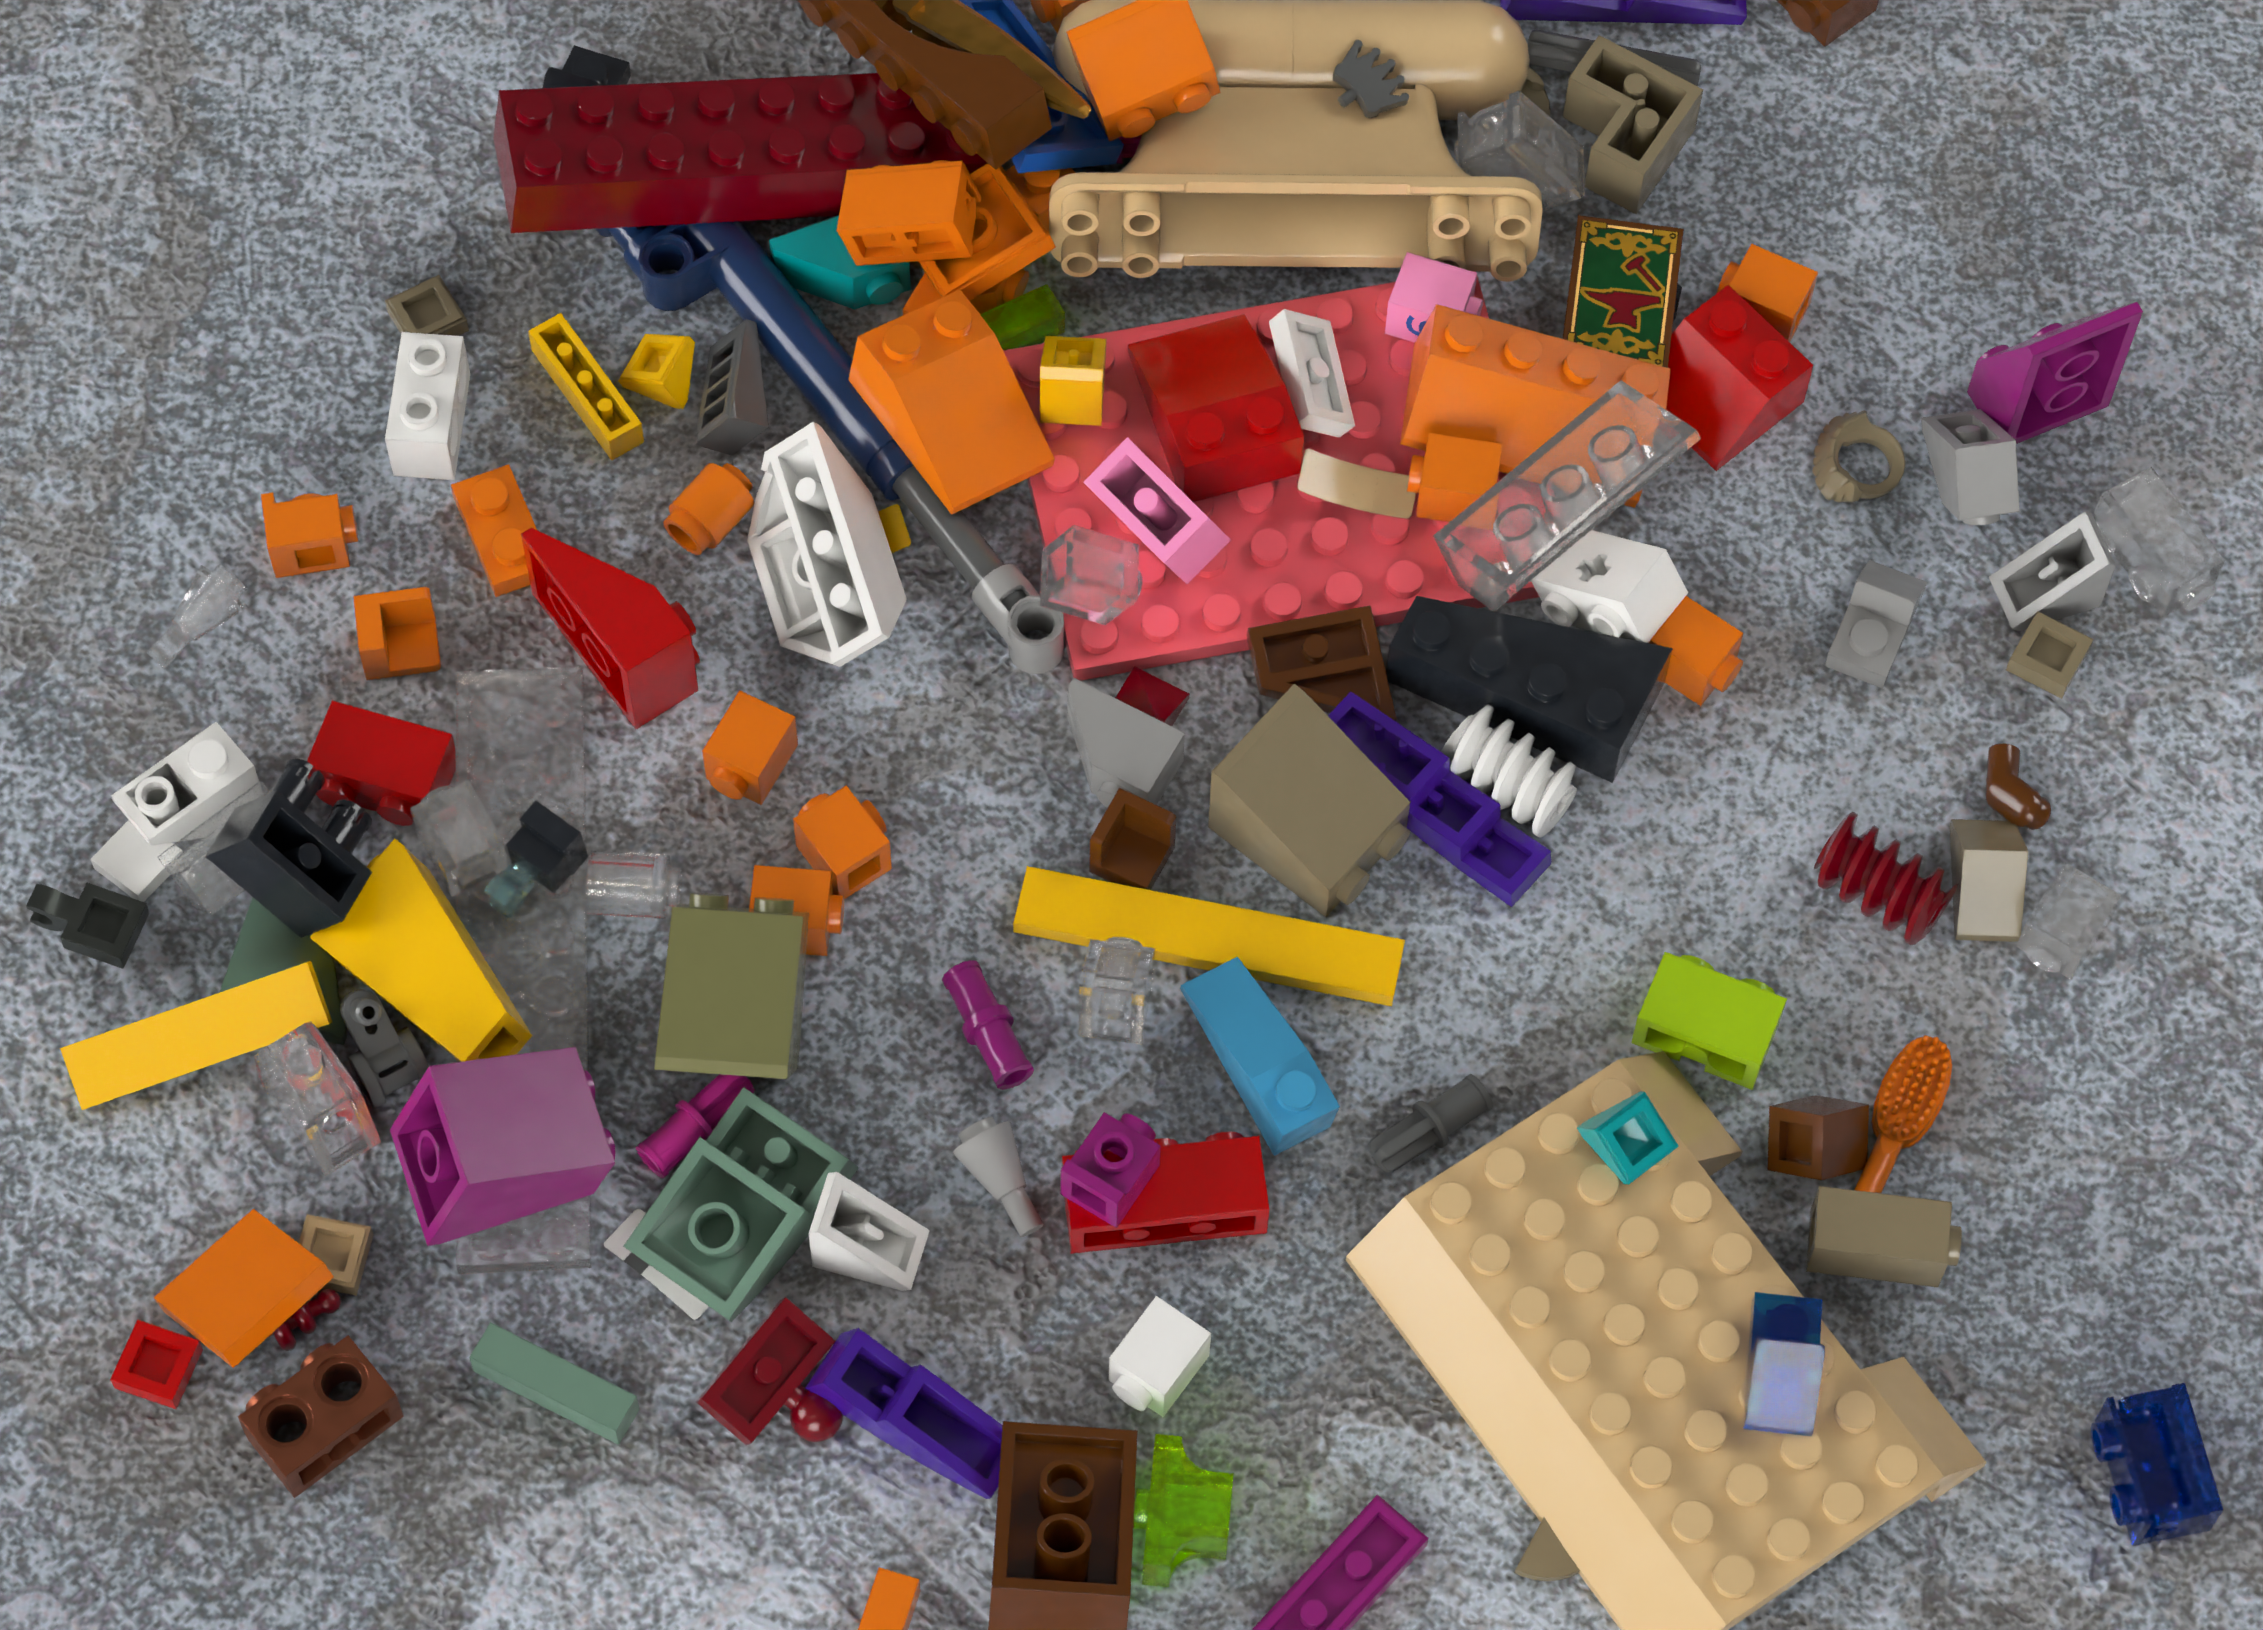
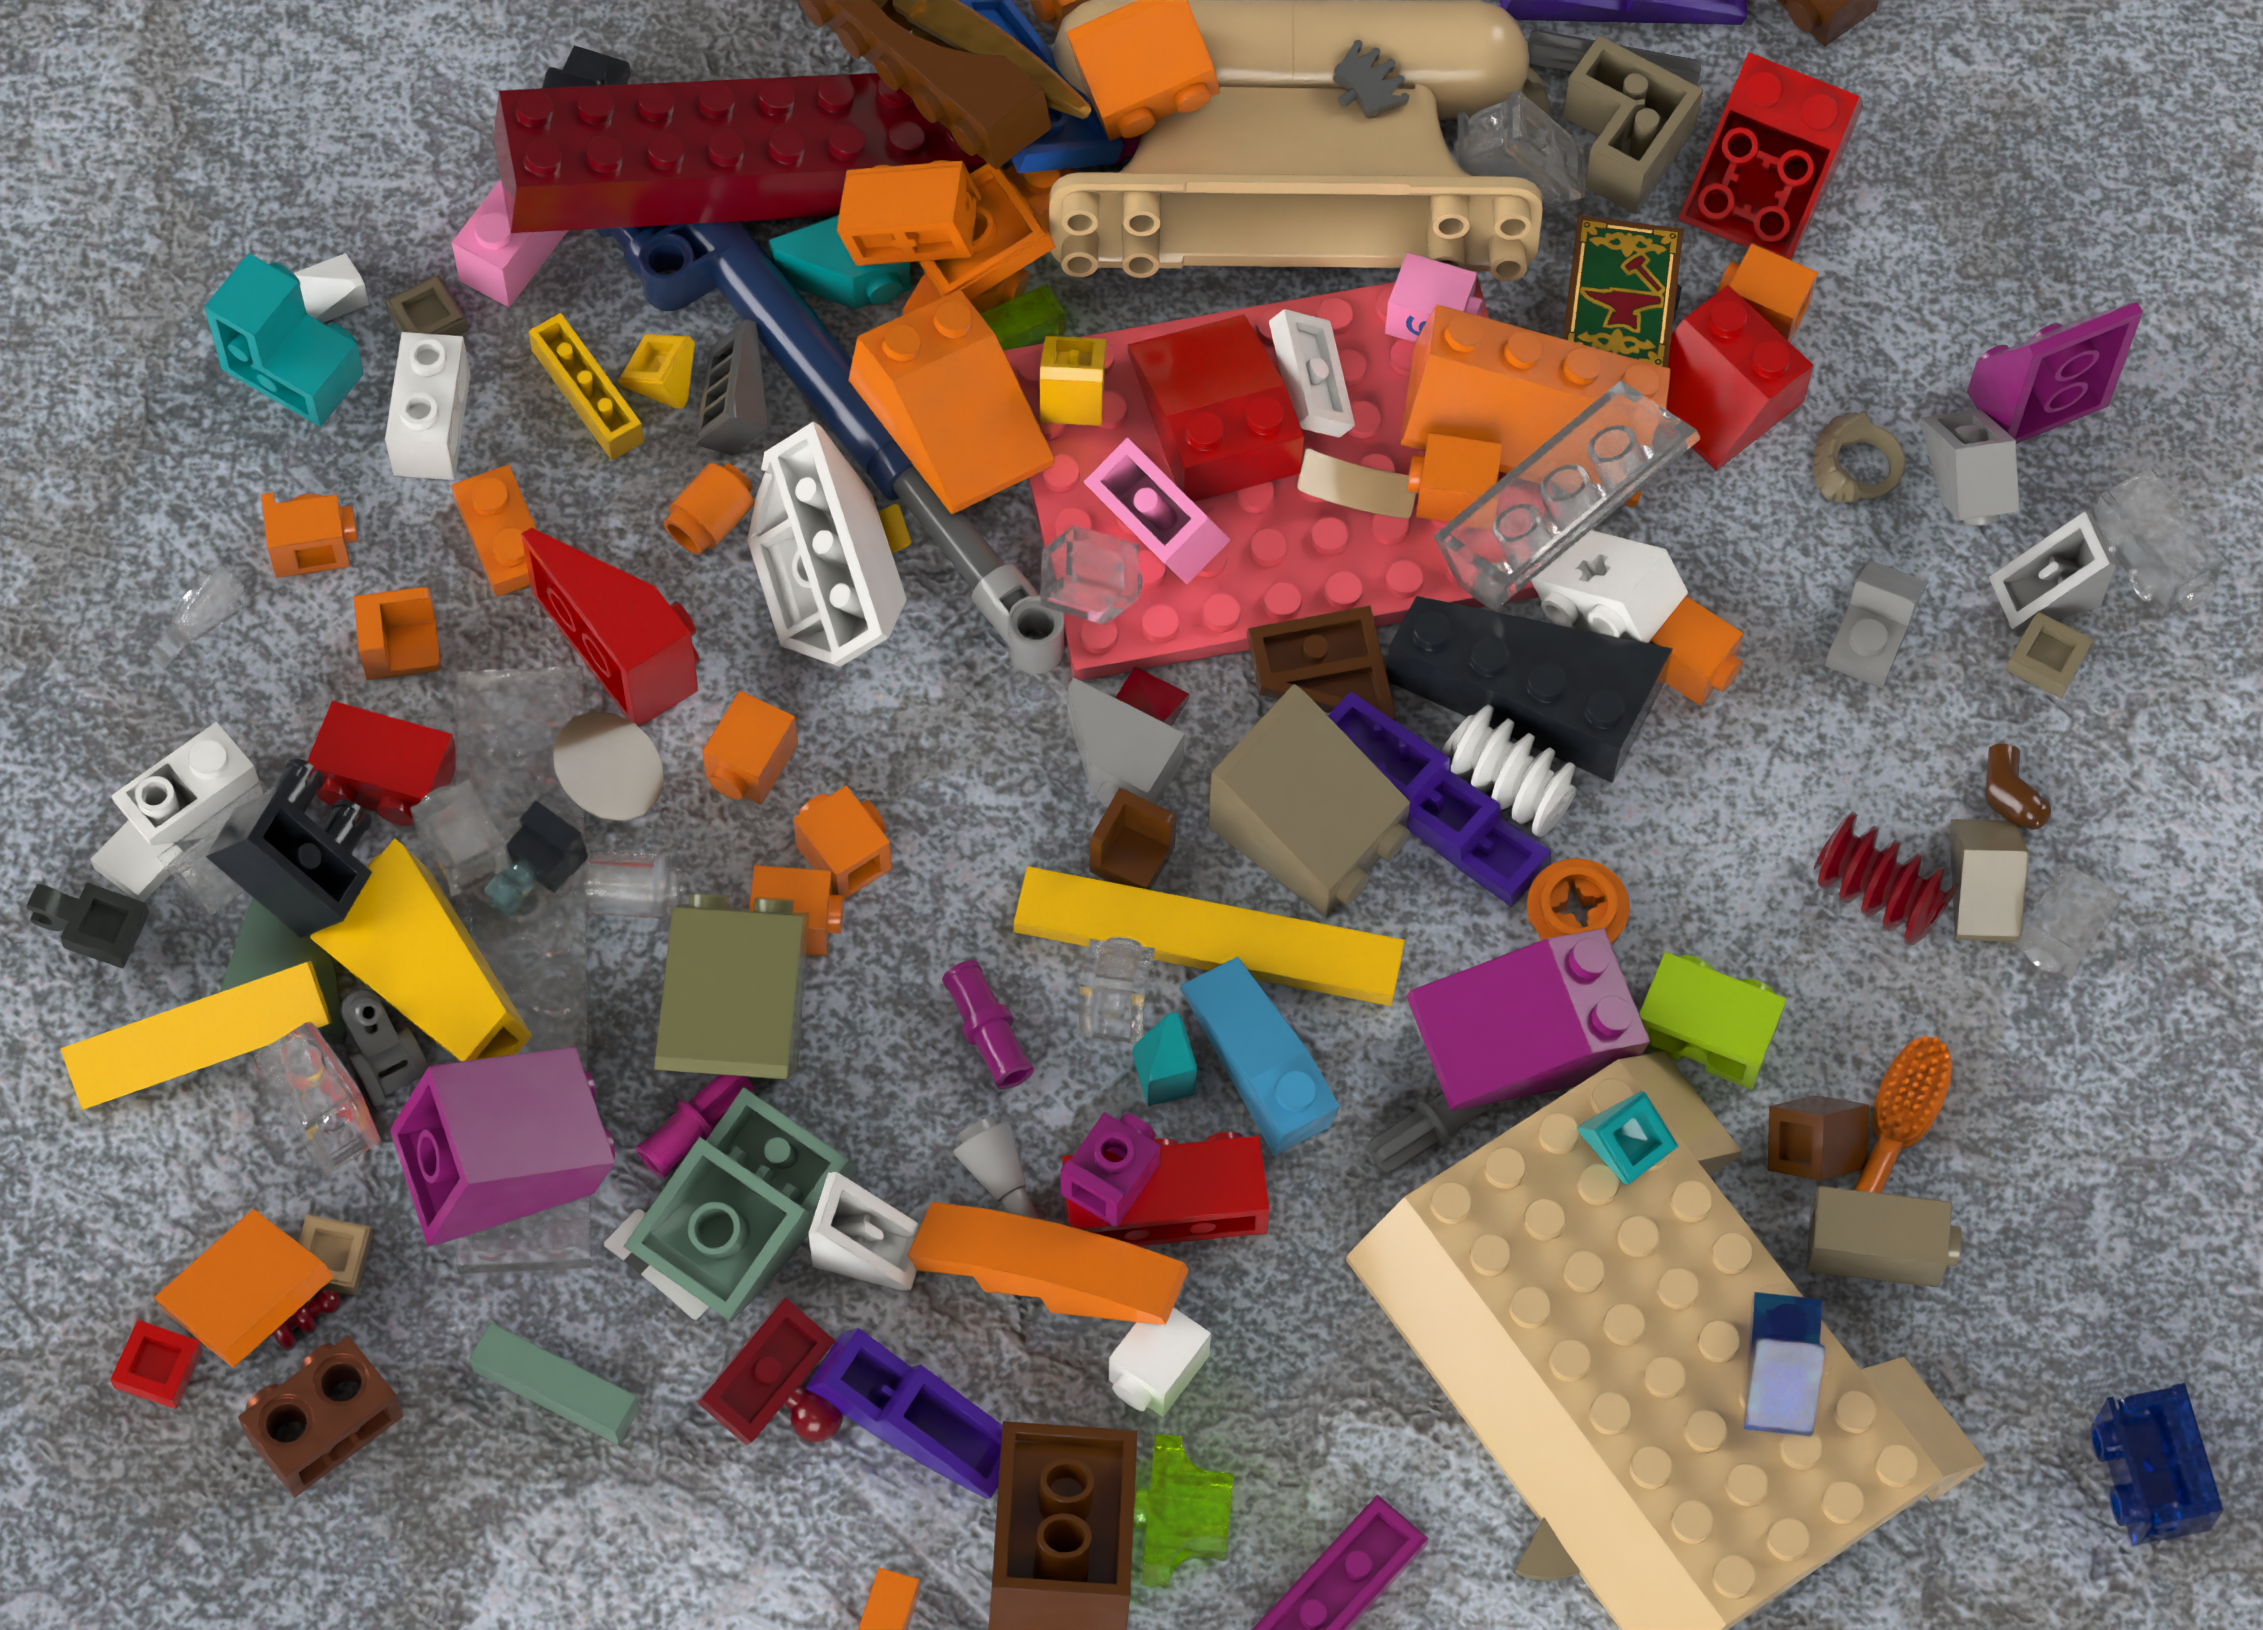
(278, 347): none -> teal brick
(332, 288): none -> white slope
(496, 259): none -> bright pink brick
(608, 766): none -> sticker
(1043, 1259): none -> orange slope
(1165, 1062): none -> teal slope
(1529, 1021): none -> magenta slope
(1592, 885): none -> orange gear
(1771, 157): none -> red slope

